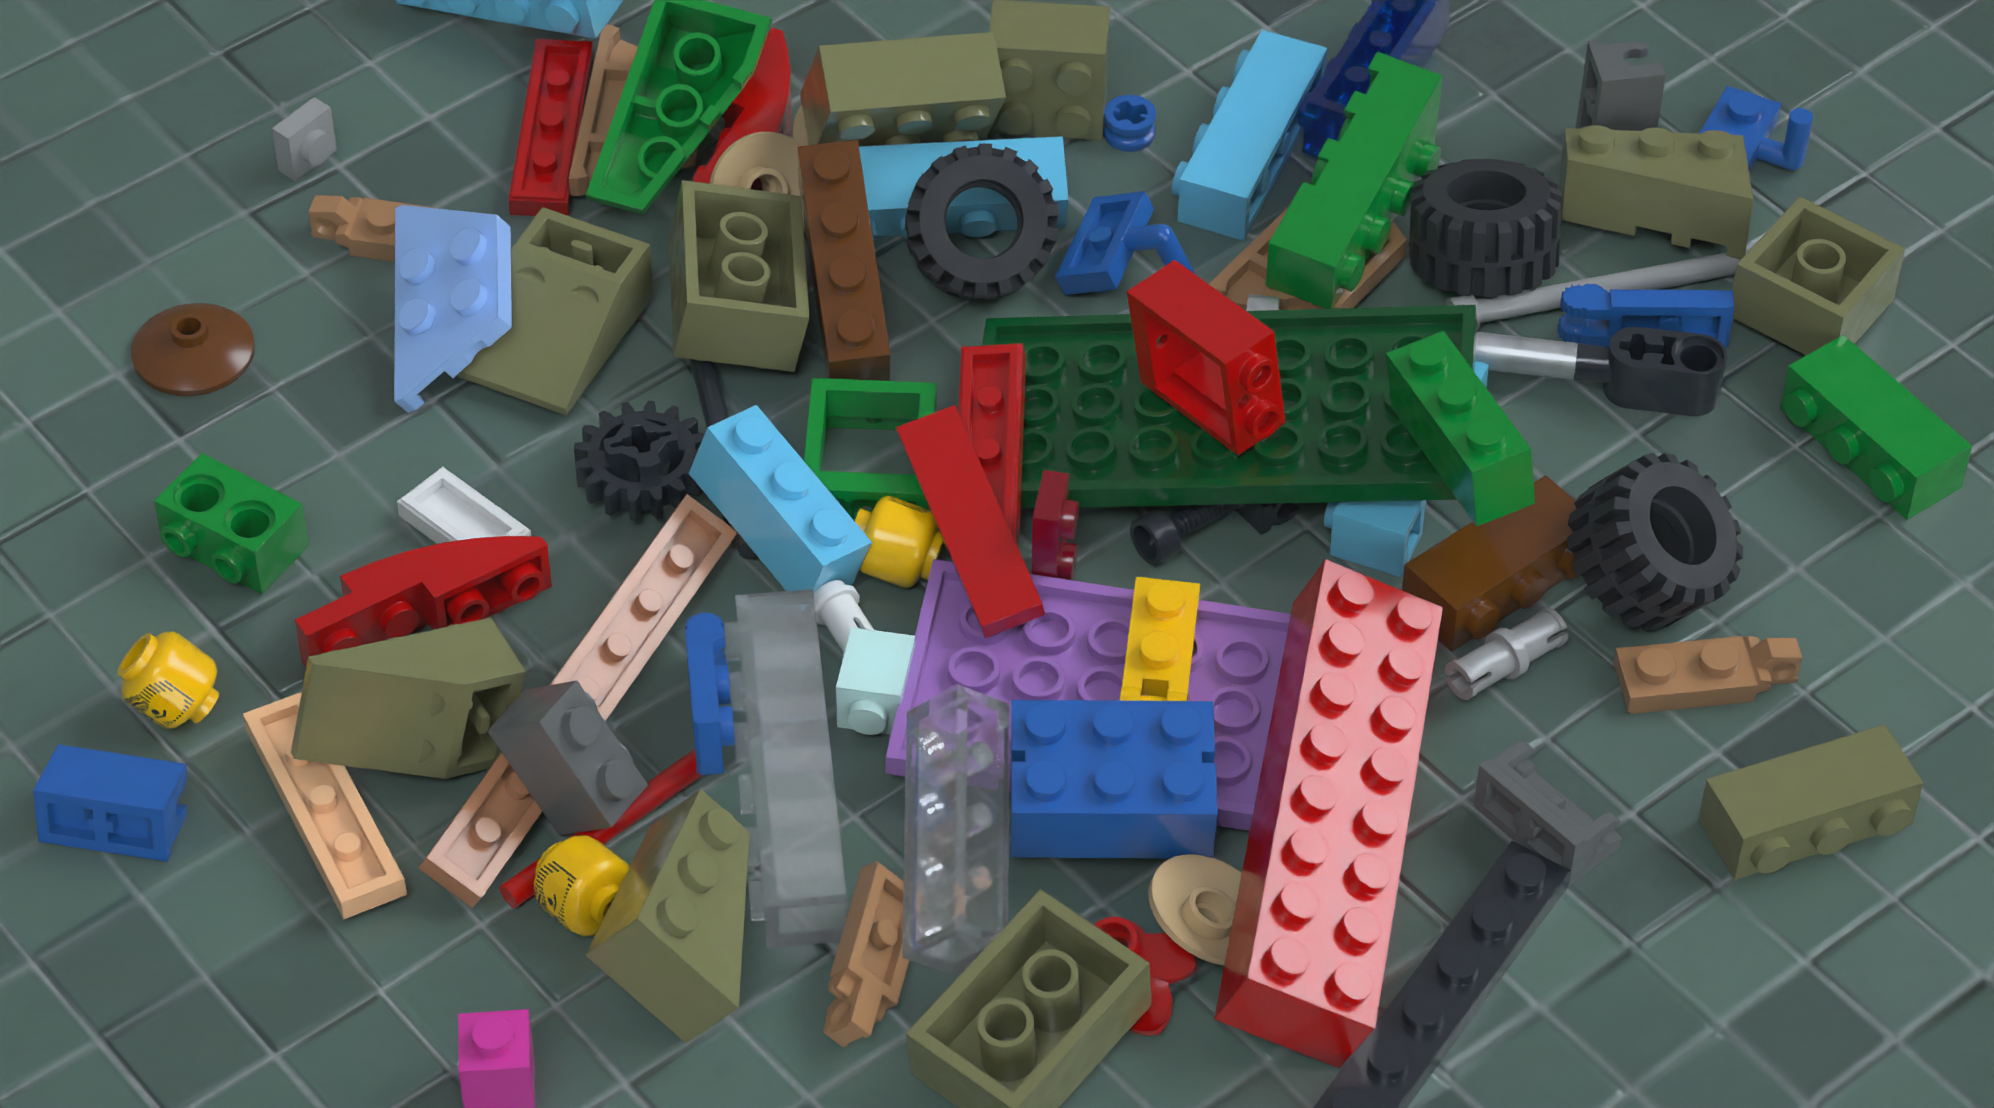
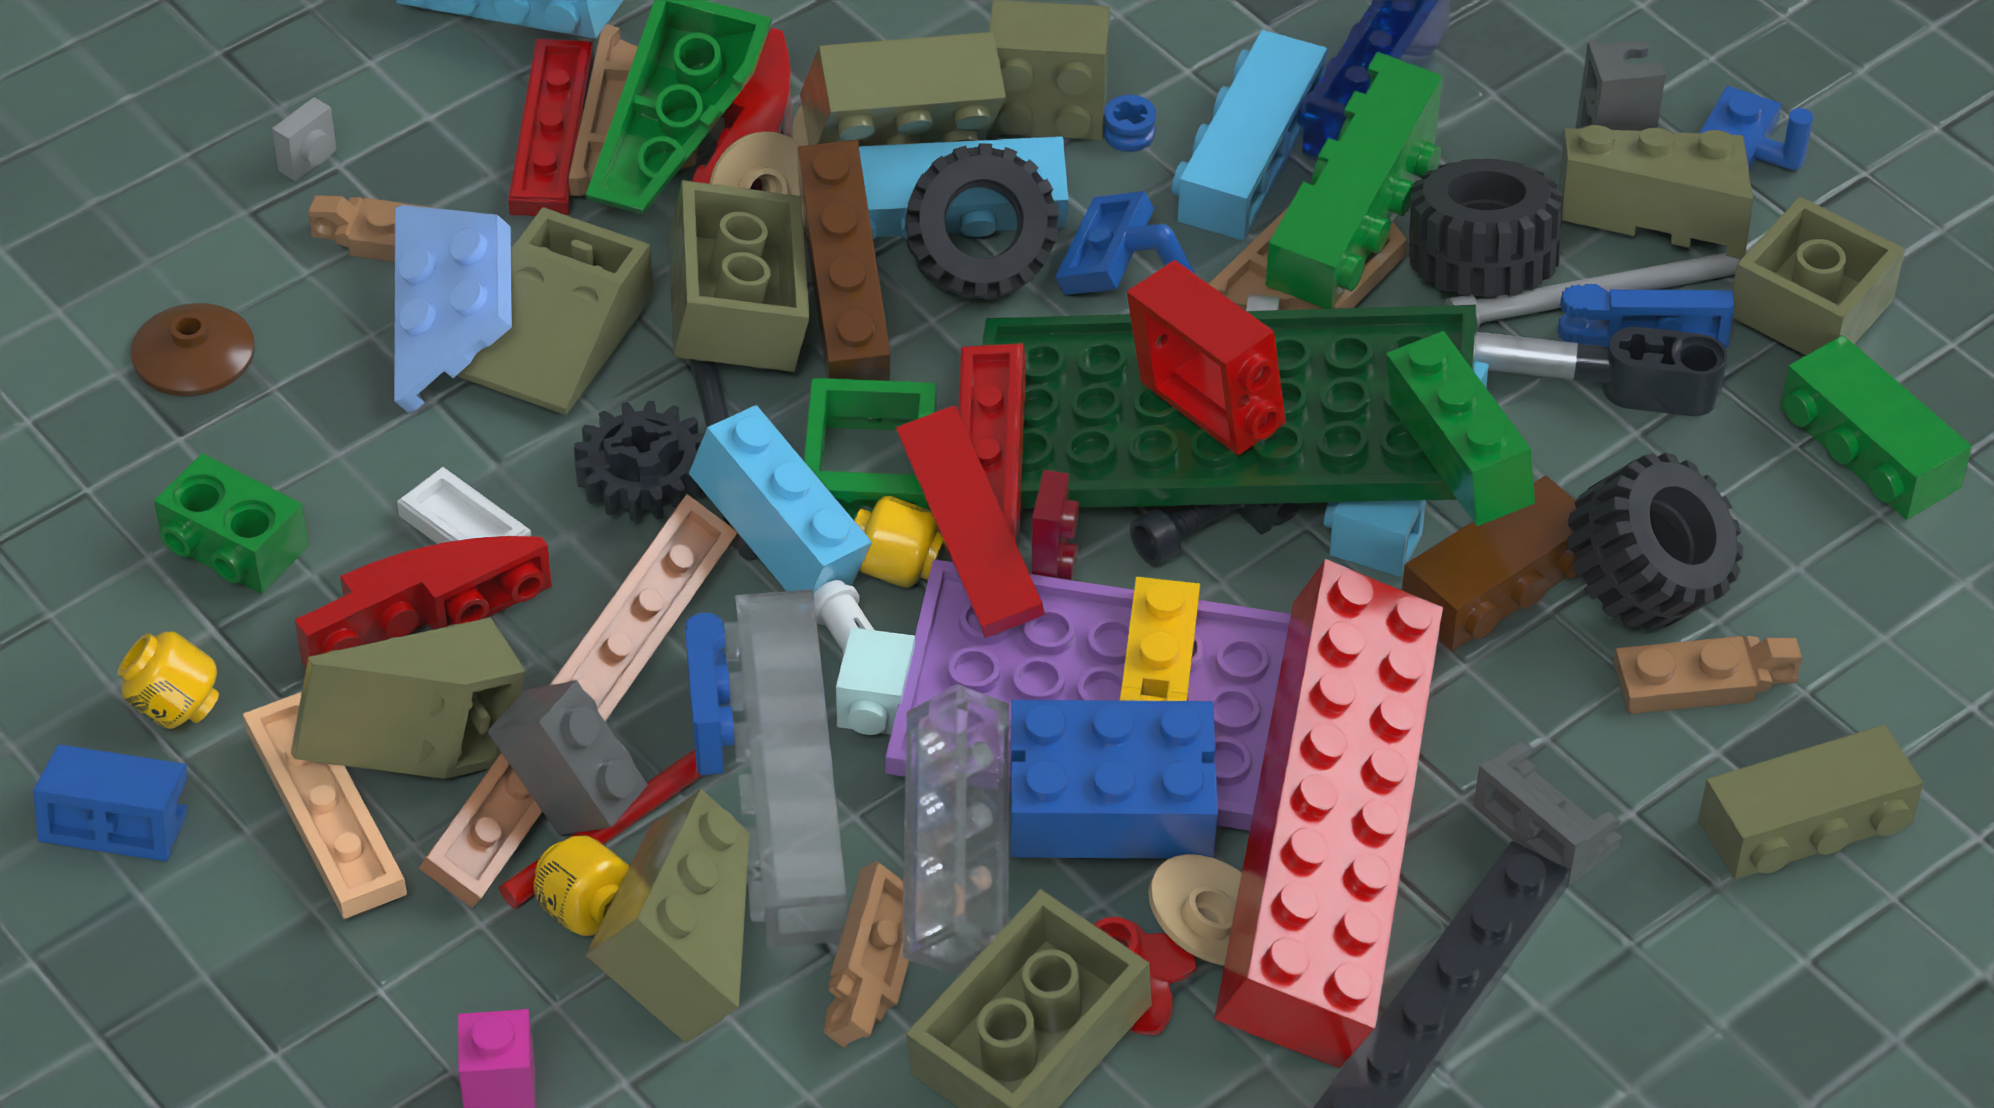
(1506, 653): light grey pin -> none

